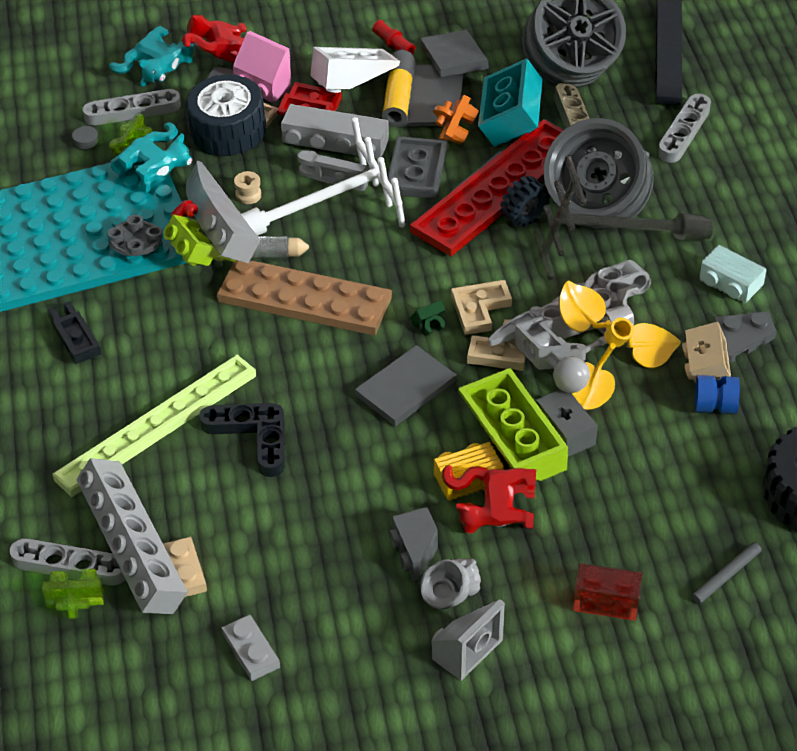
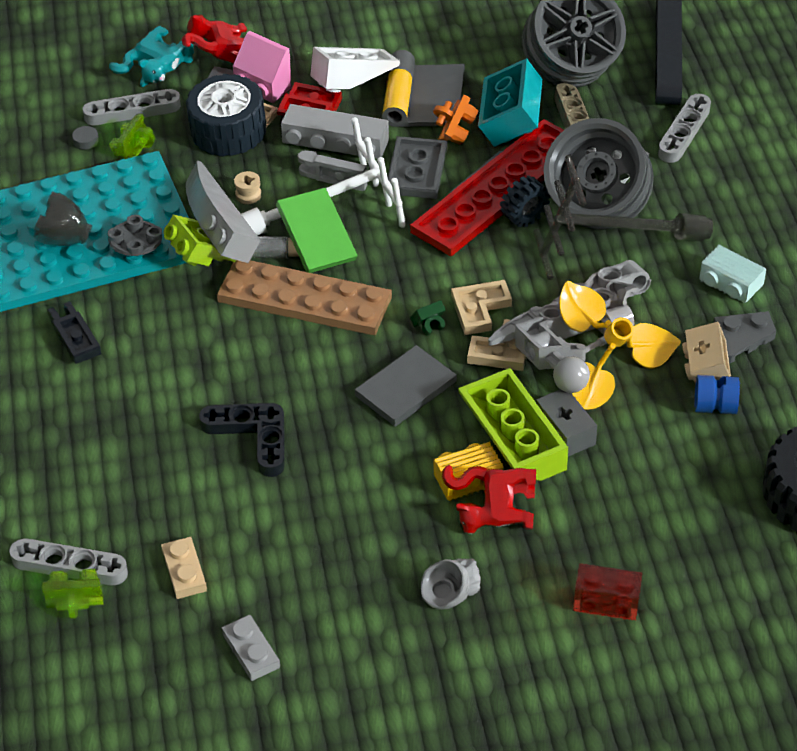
(62, 224): none -> clear smoke piece
(131, 537): light grey brick -> none
(150, 159): teal animal -> none
(160, 420): yellowish green tile -> none
(185, 209): red arm -> none
(316, 230): none -> bright green tile
(392, 37): red pin -> none
(416, 539): dark grey slope -> none
(454, 53): dark grey tile -> none
(469, 639): light grey slope -> none
(726, 573): dark grey bar -> none

